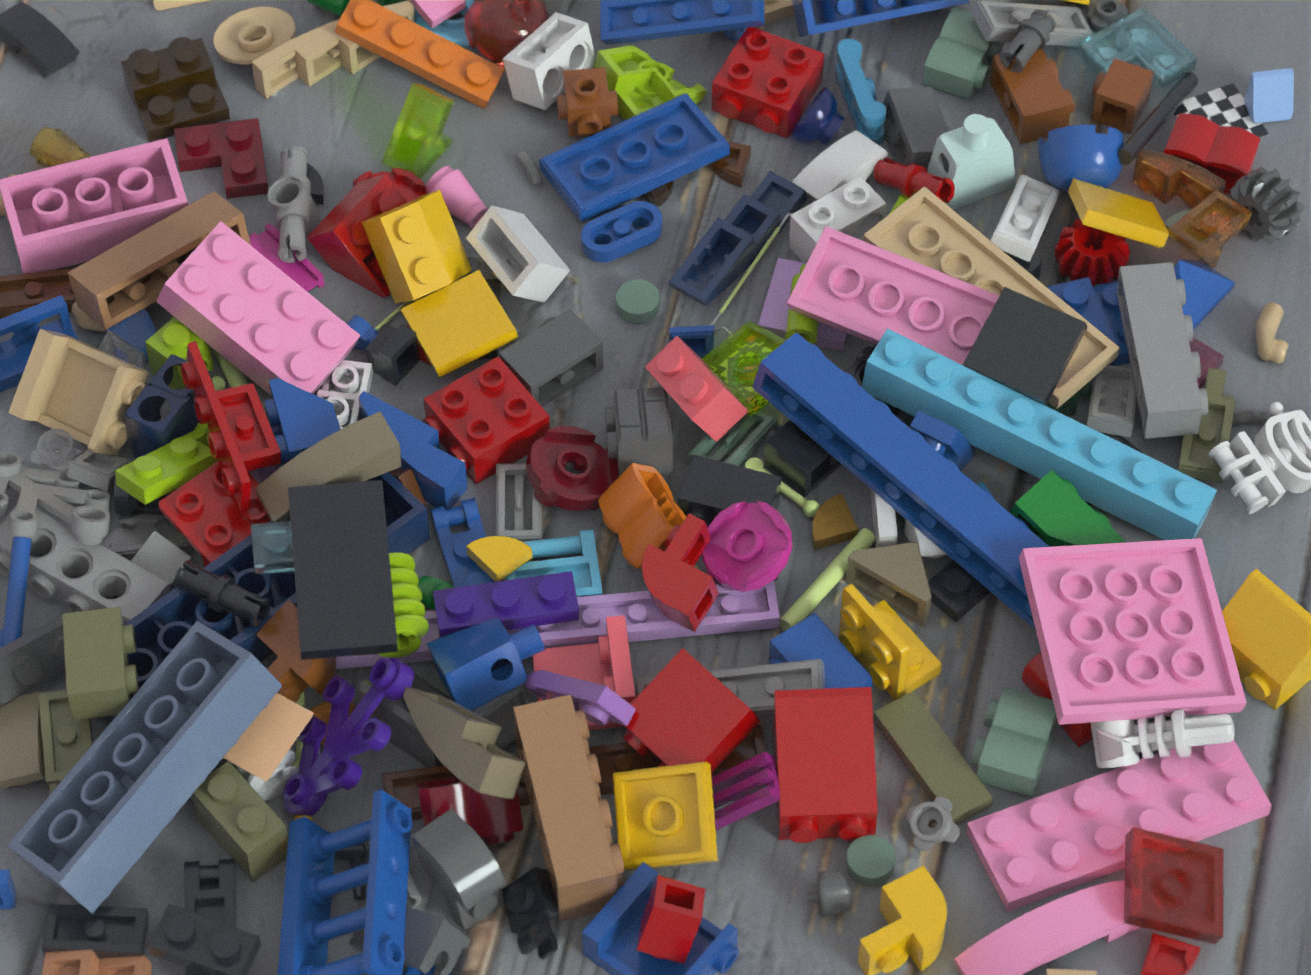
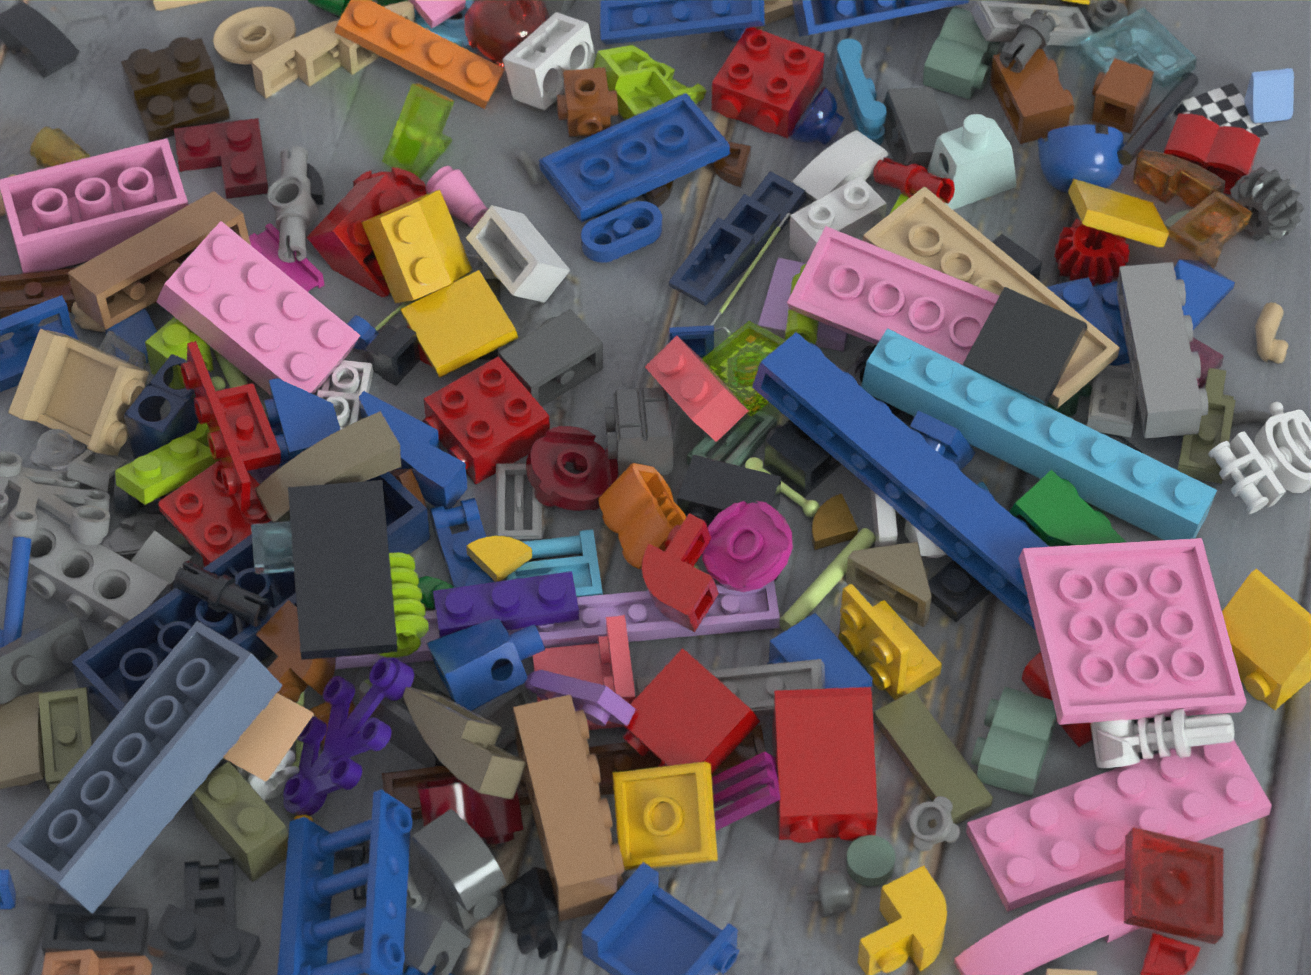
(97, 662): olive brick -> none
(637, 301): sand green tile -> none
(671, 919): red brick -> none
(1025, 217): white tile -> none

